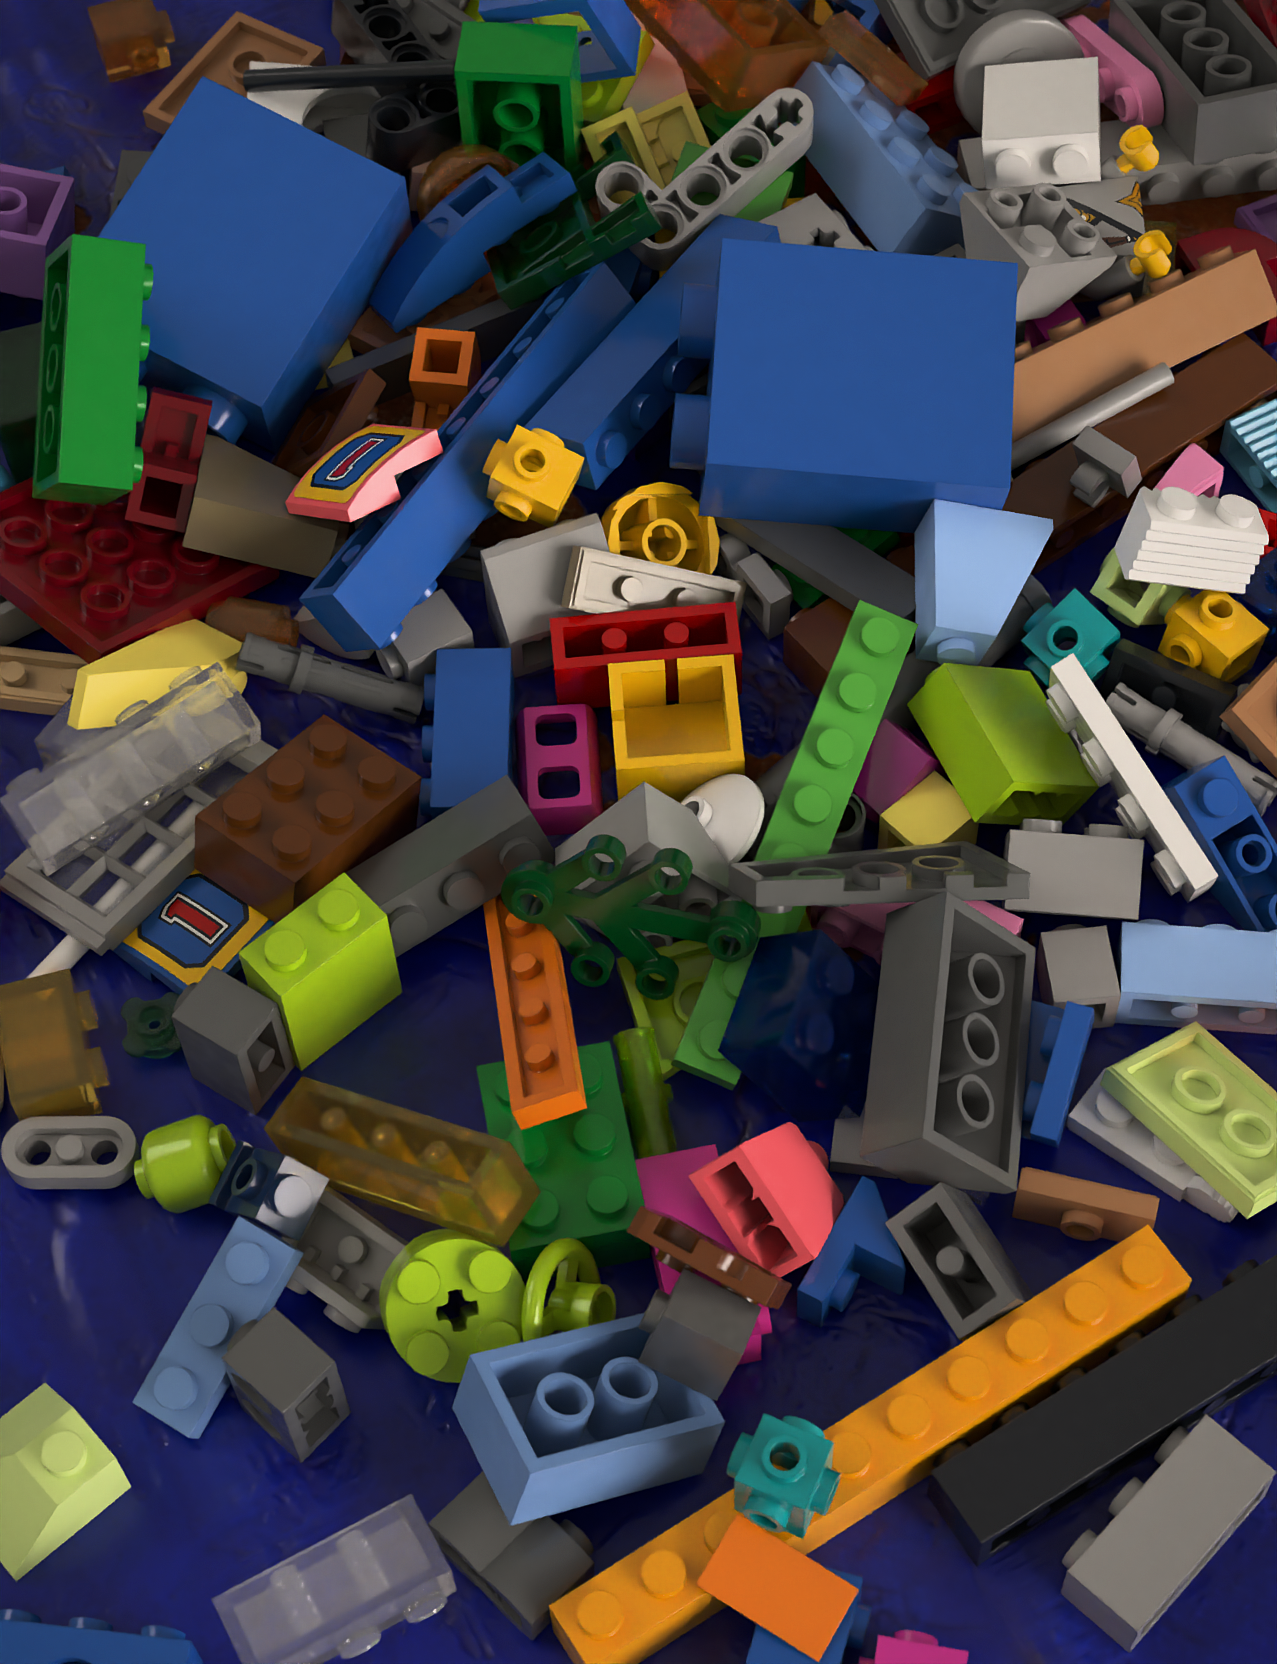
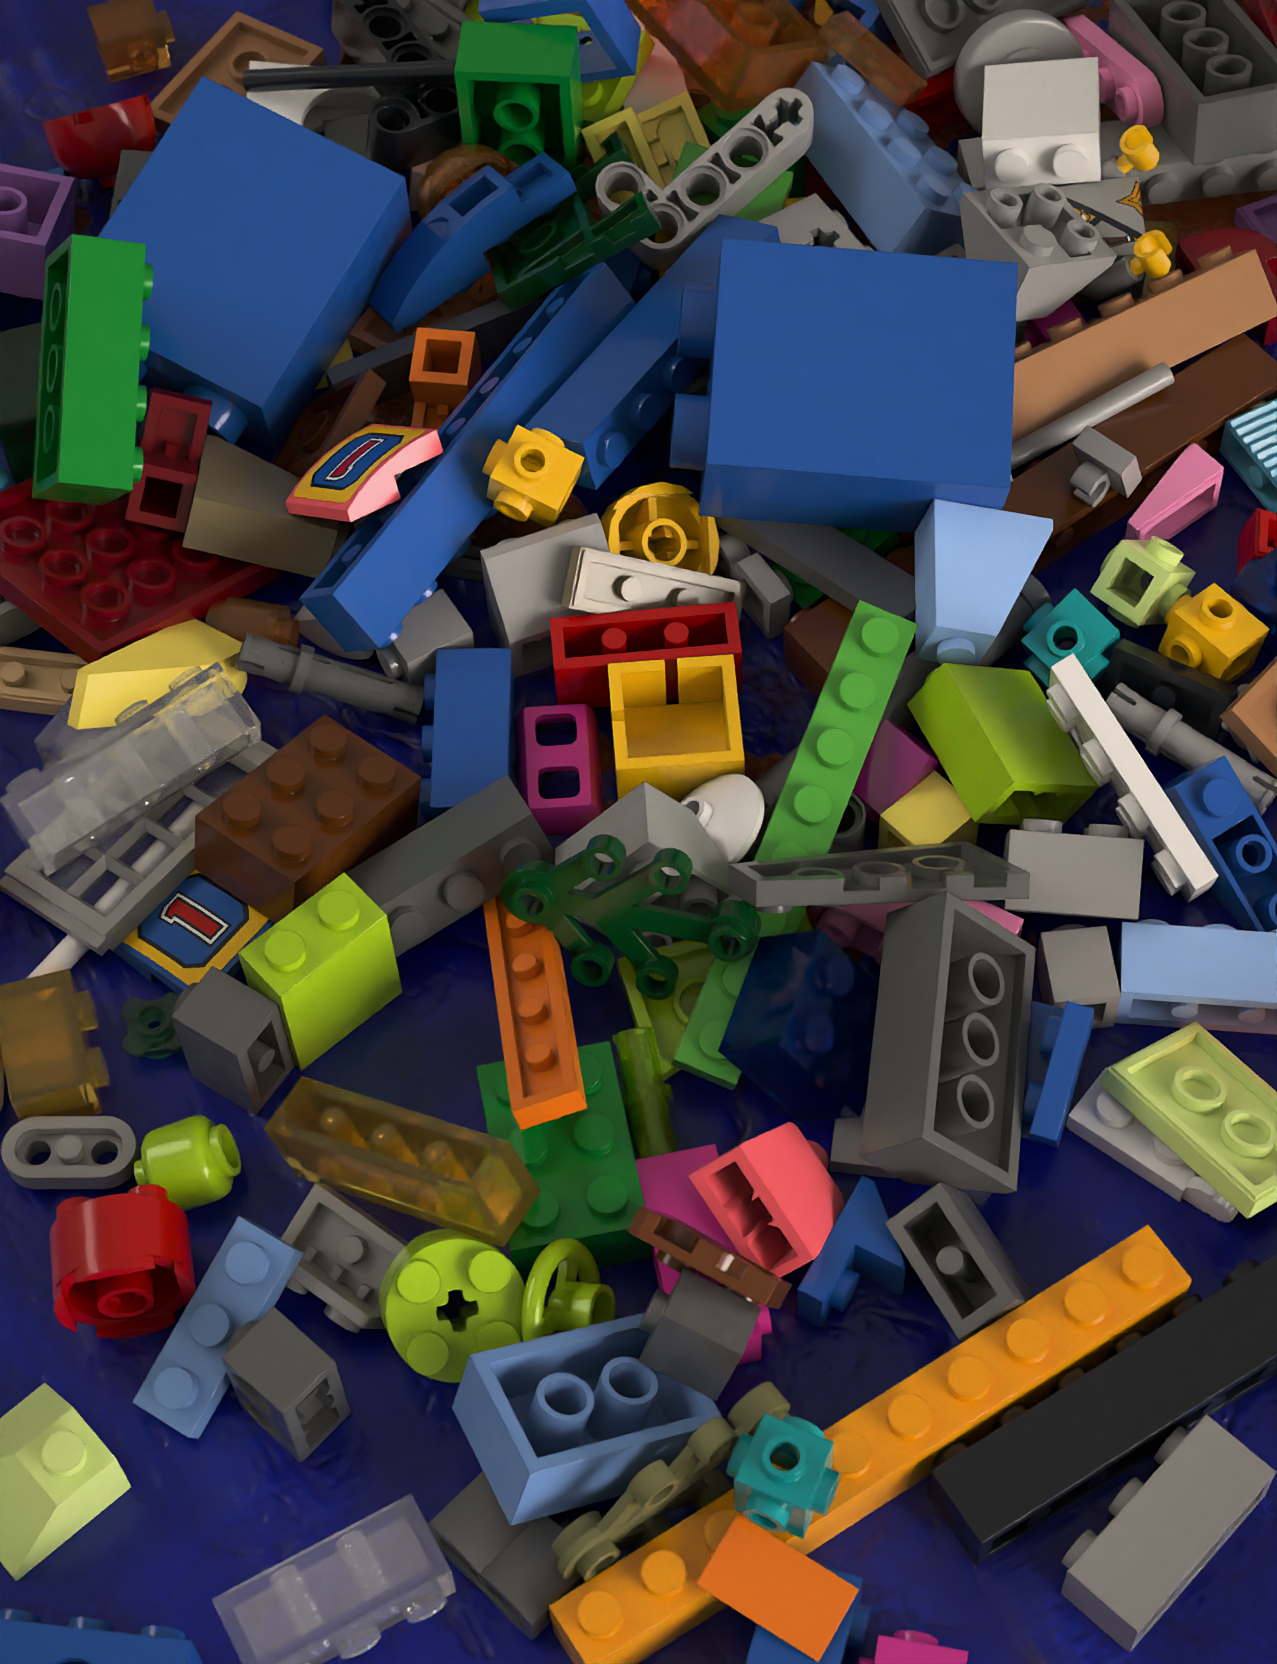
(92, 140): none -> red cylinder
(121, 1262): none -> red brick
(269, 1190): dark blue brick -> none
(638, 1516): none -> olive plant
(1081, 1206): medium nougat plate -> none
(1191, 540): white brick -> none

